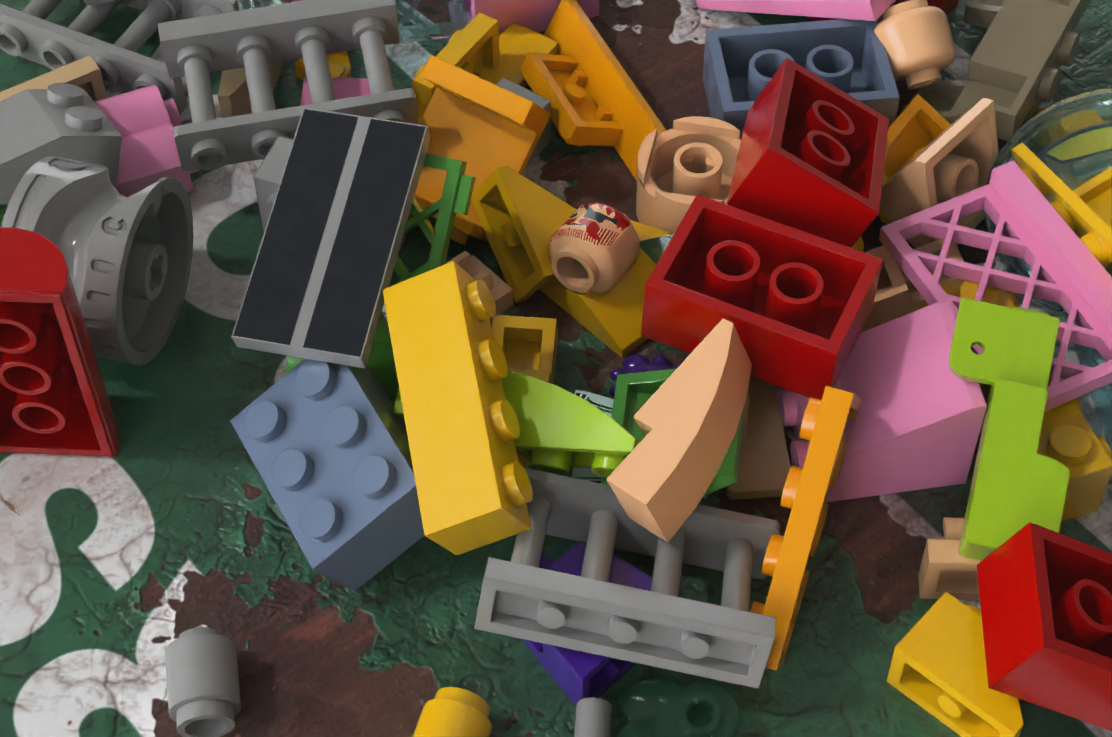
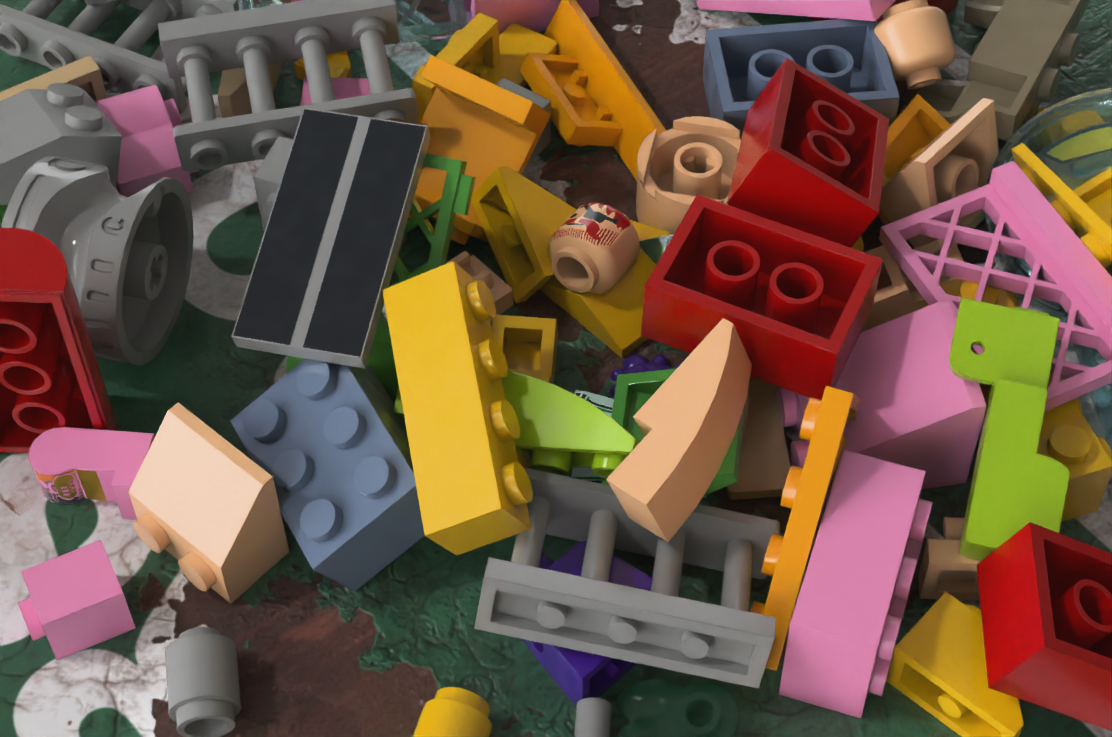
(75, 601): none -> bright pink brick
(89, 465): none -> bright pink leg
(207, 506): none -> light nougat slope
(856, 585): none -> bright pink brick

